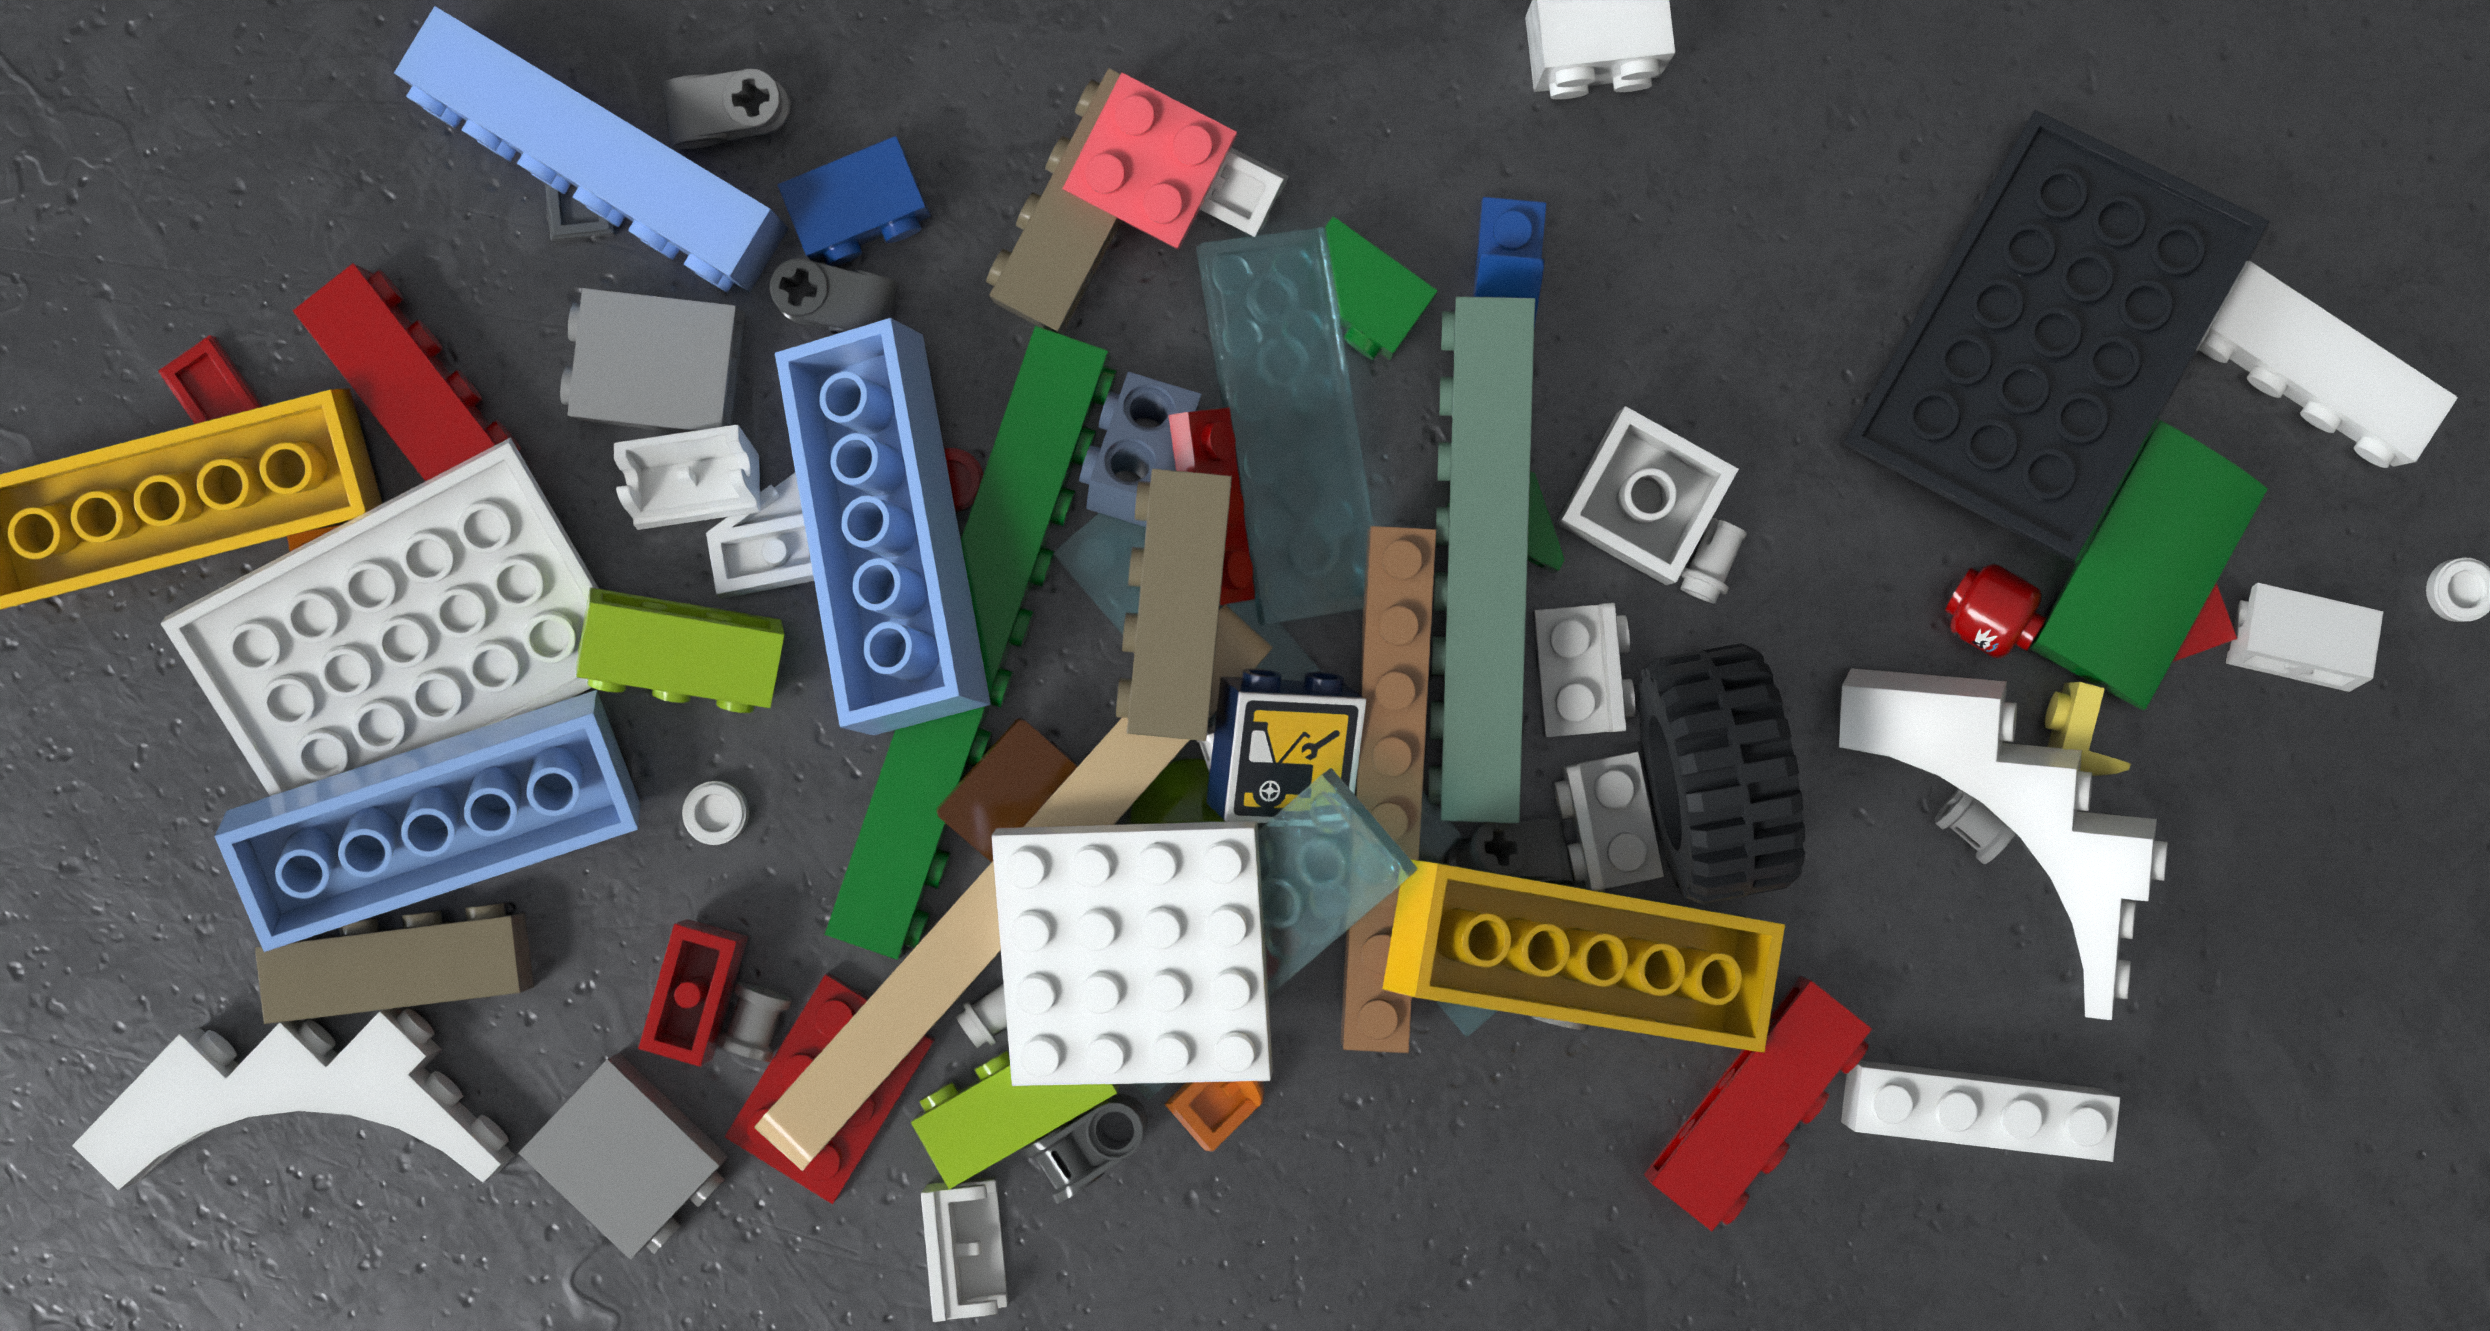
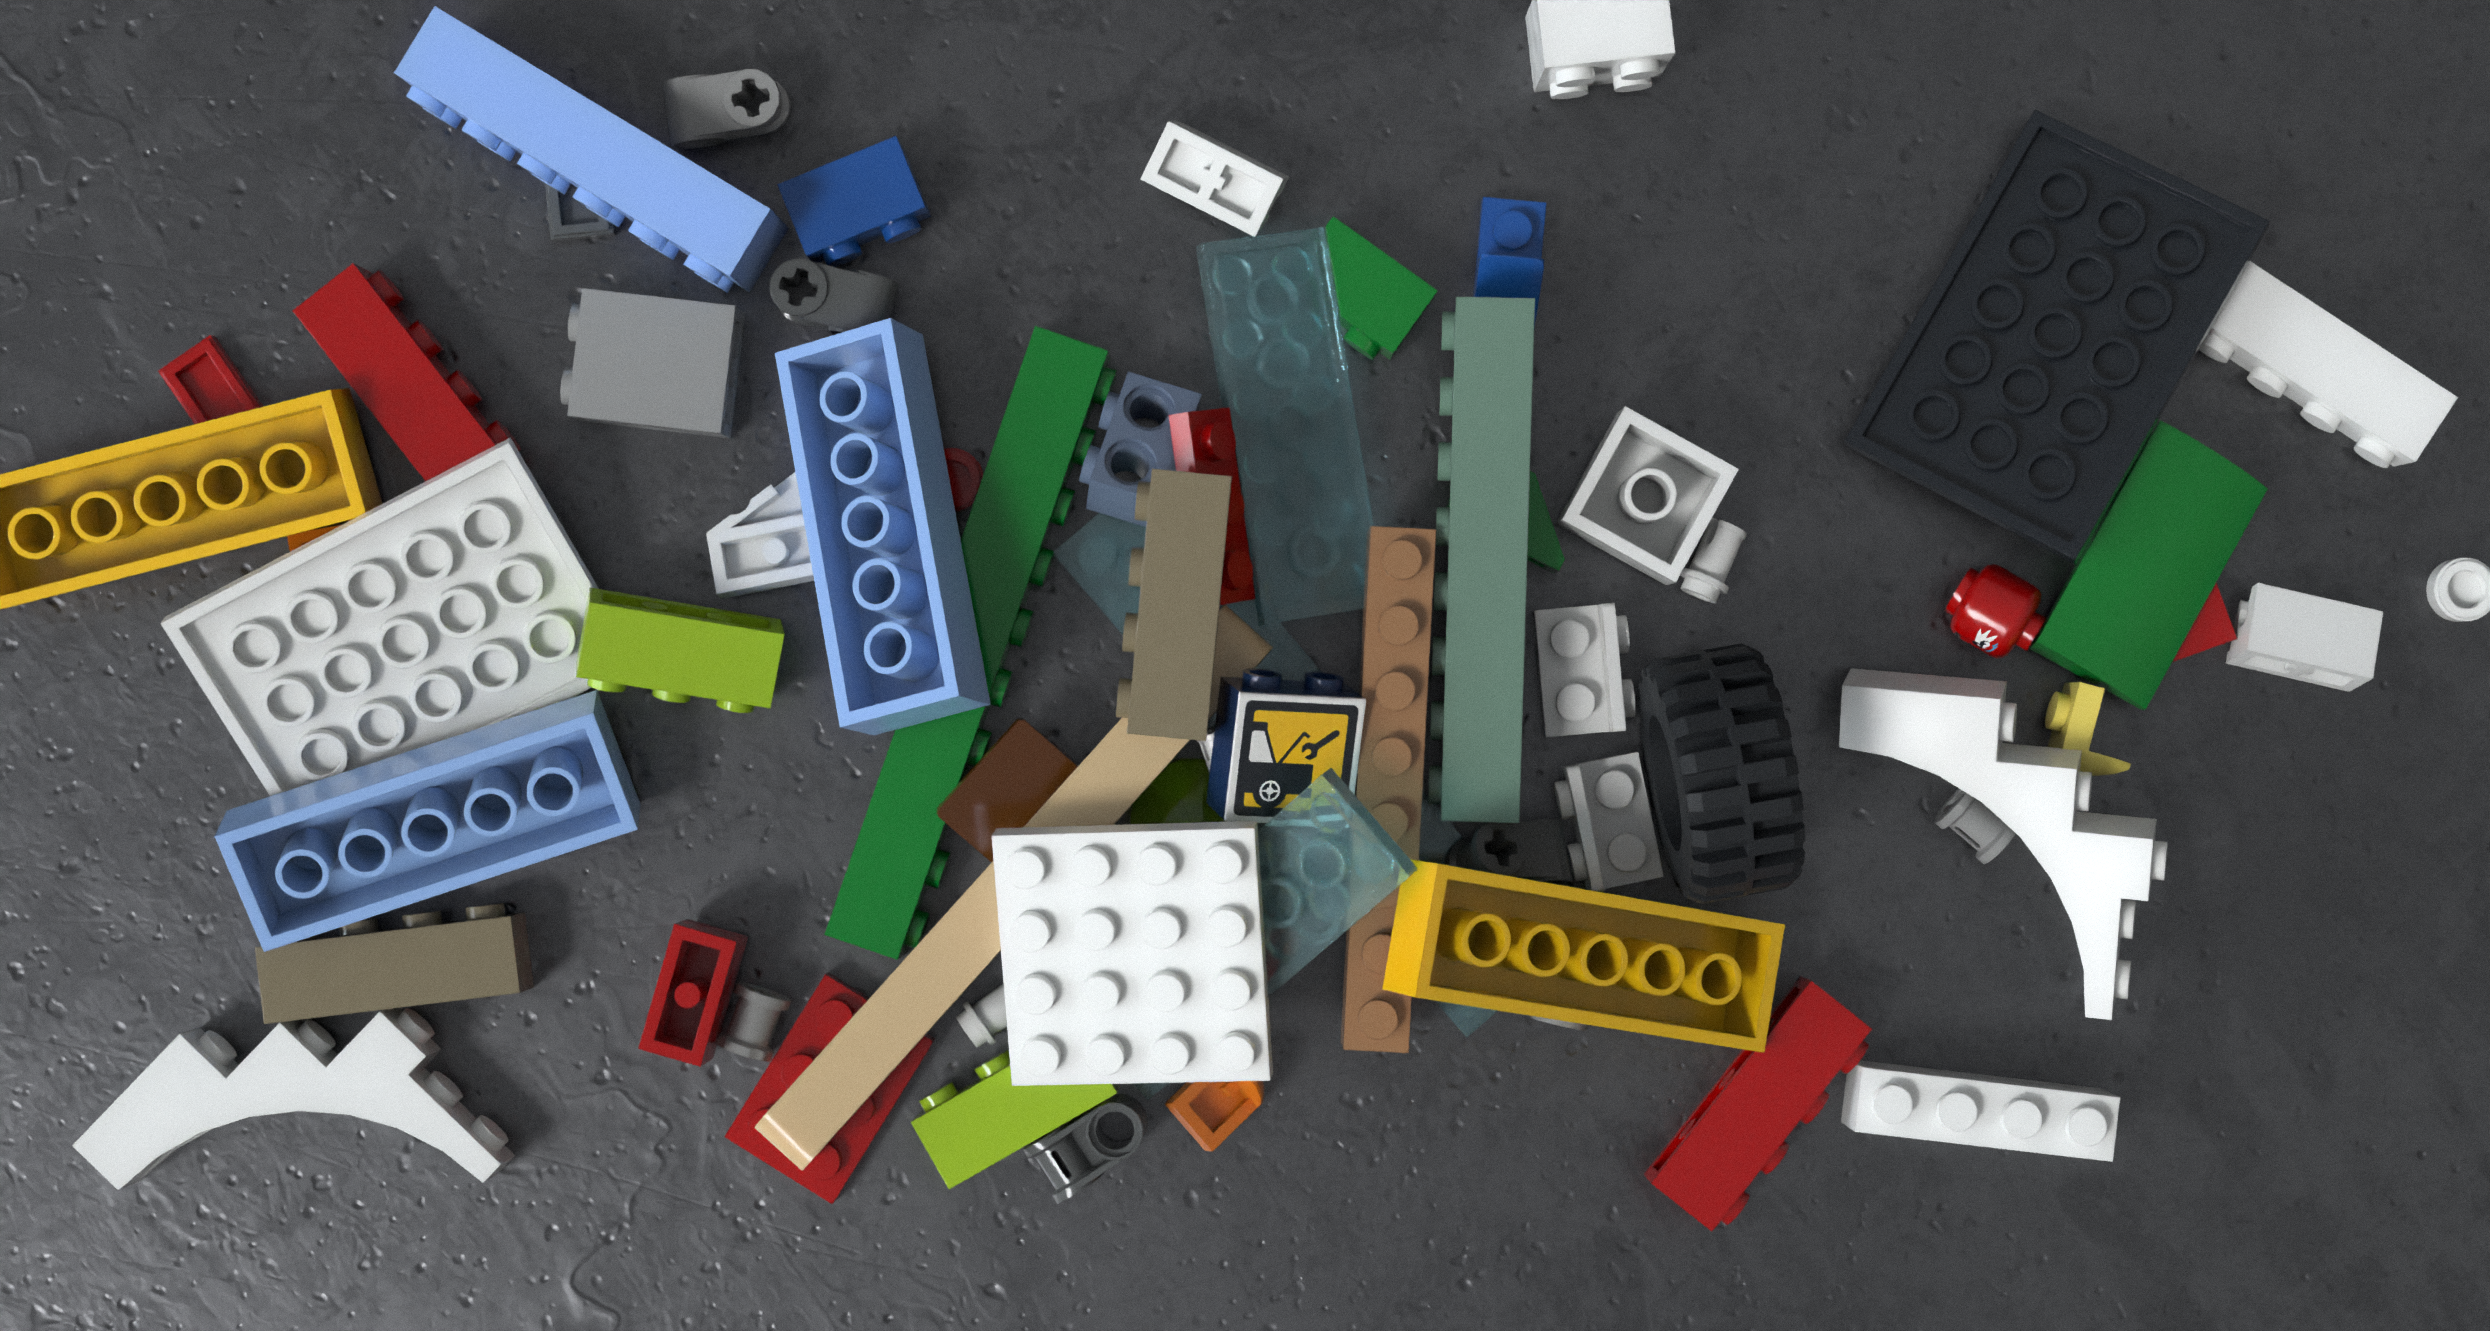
(626, 1157): light grey brick -> none
(688, 477): white hinge -> none
(715, 812): white tile -> none
(964, 1249): white hinge -> none
(1060, 234): dark tan brick -> none
(1150, 161): coral plate -> none

